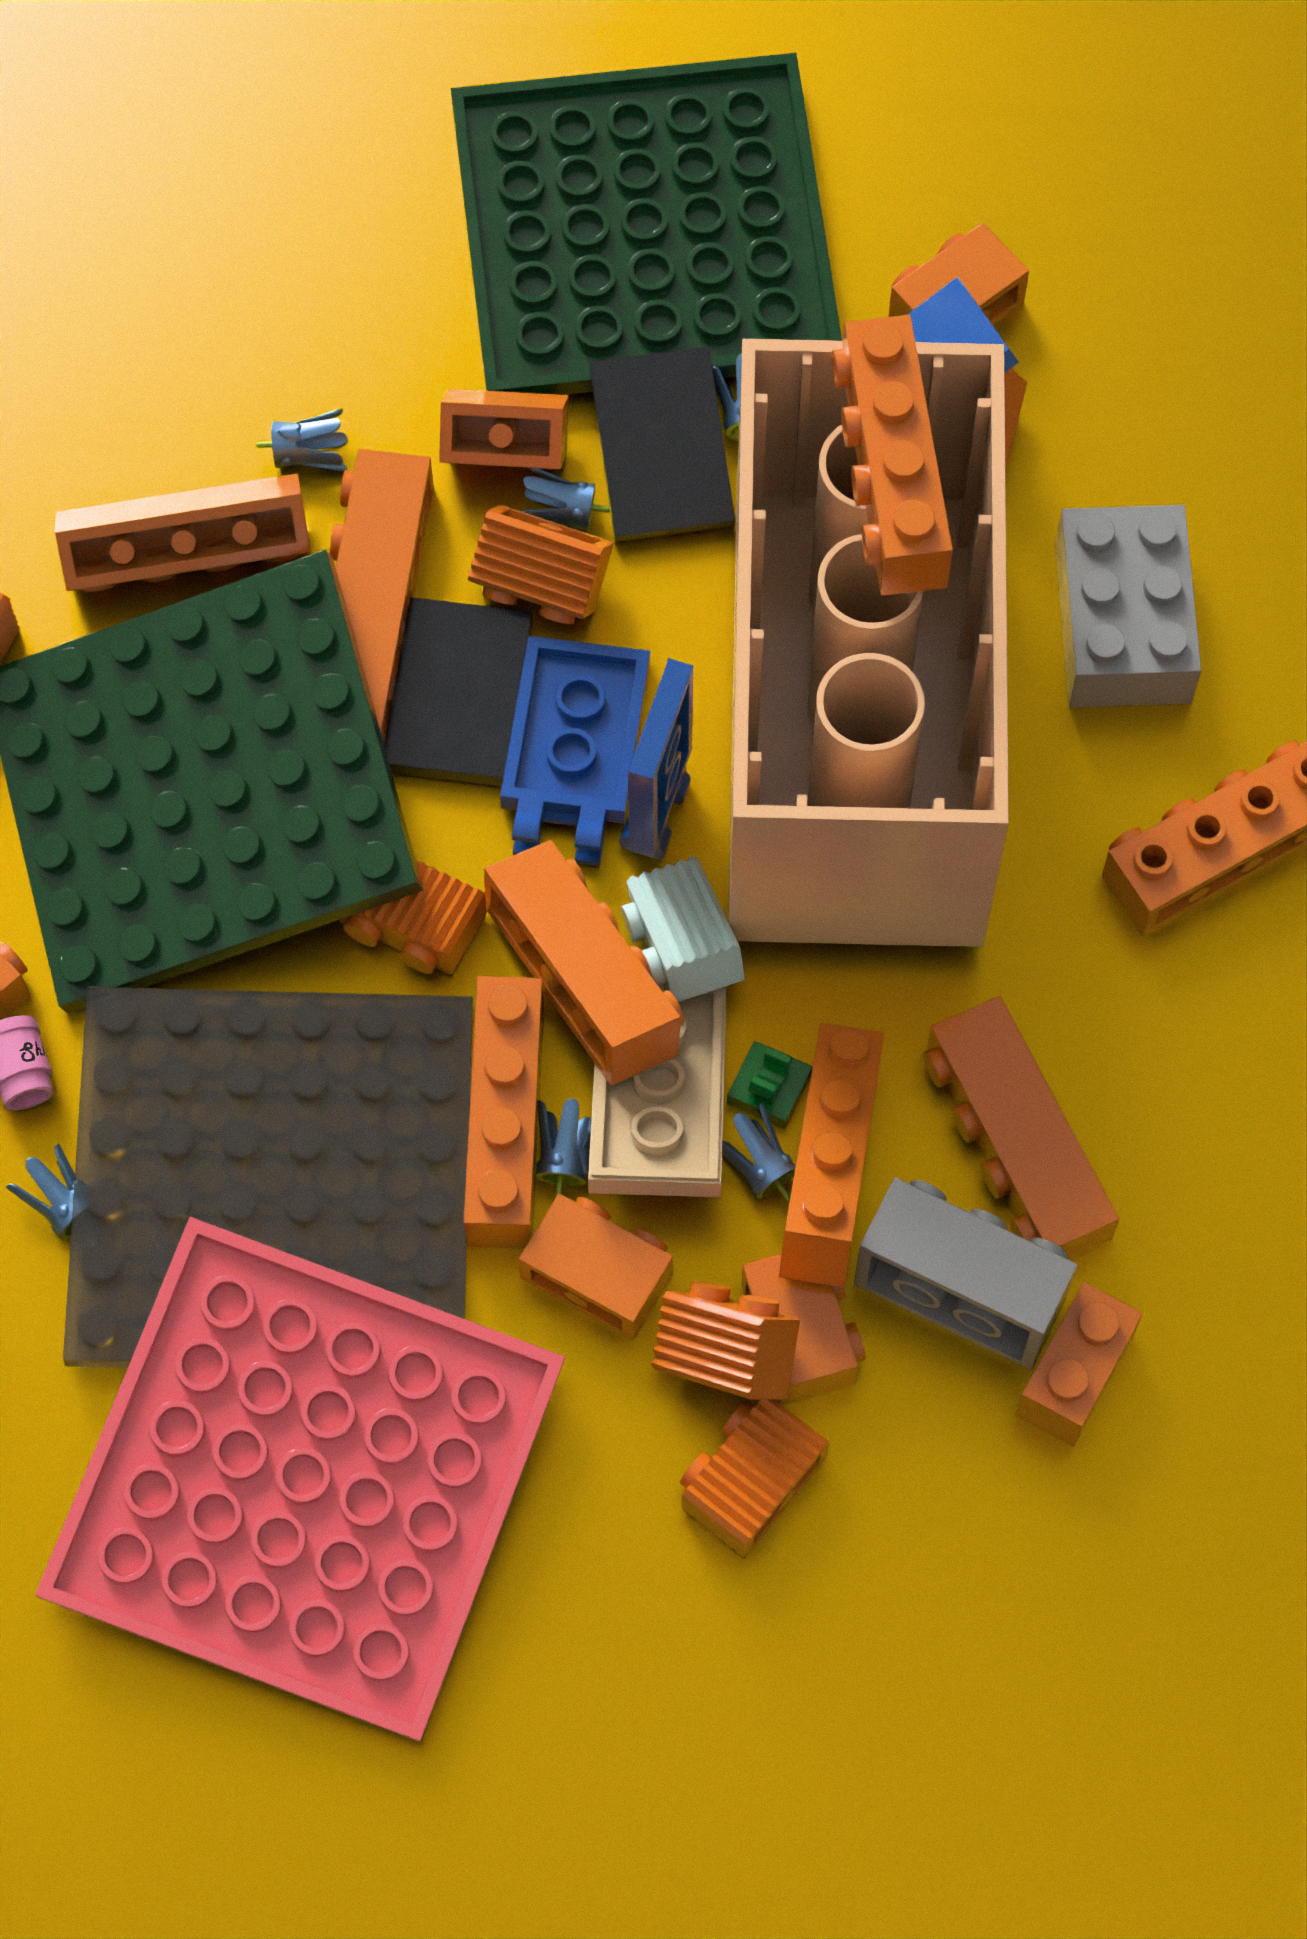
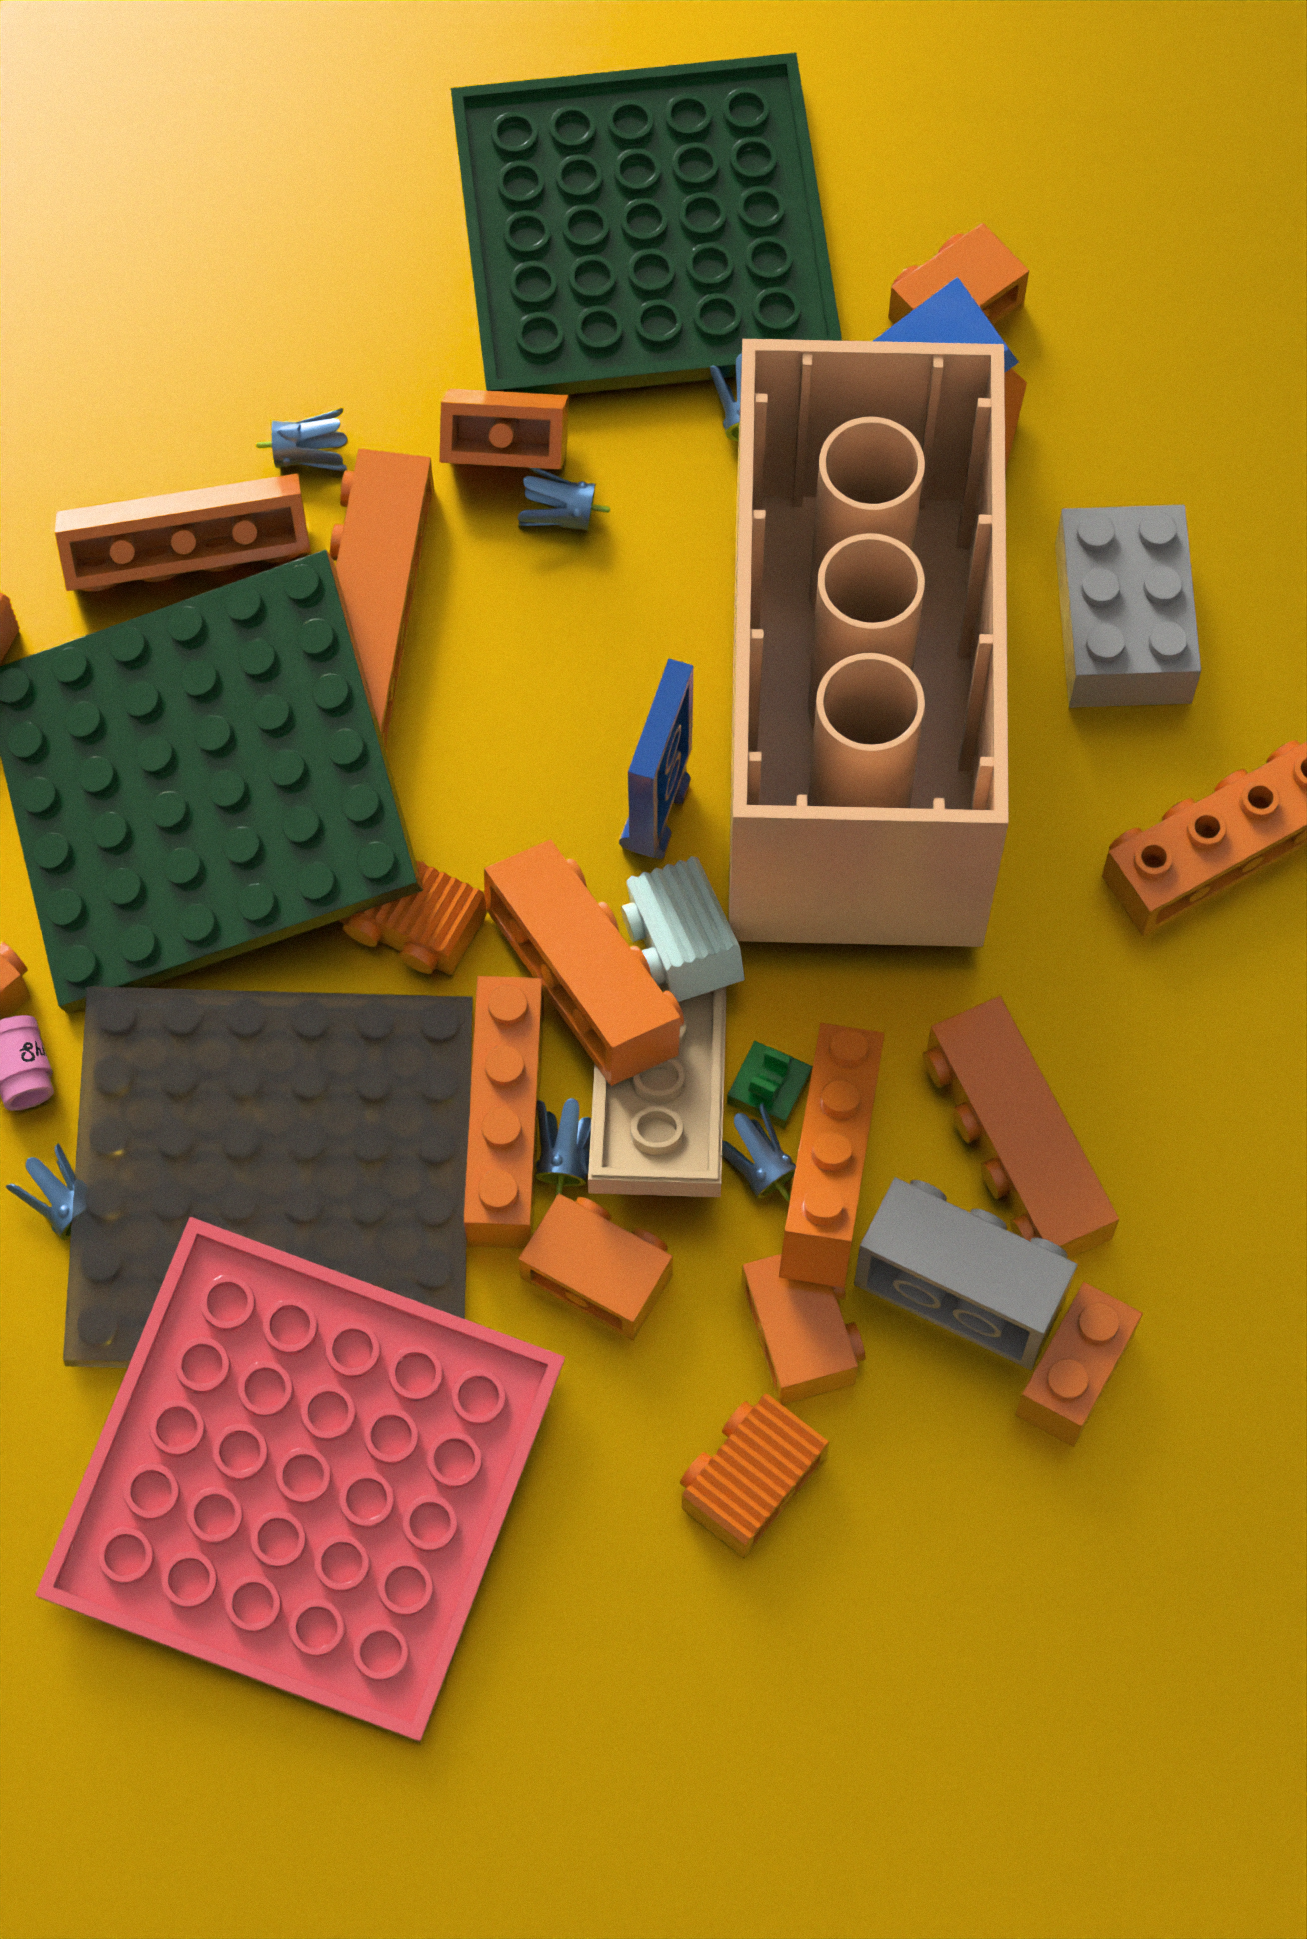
(456, 691): black tile -> none
(540, 564): orange brick -> none
(573, 740): blue tile -> none
(662, 444): black tile -> none
(726, 1342): orange brick -> none
(895, 455): orange brick -> none

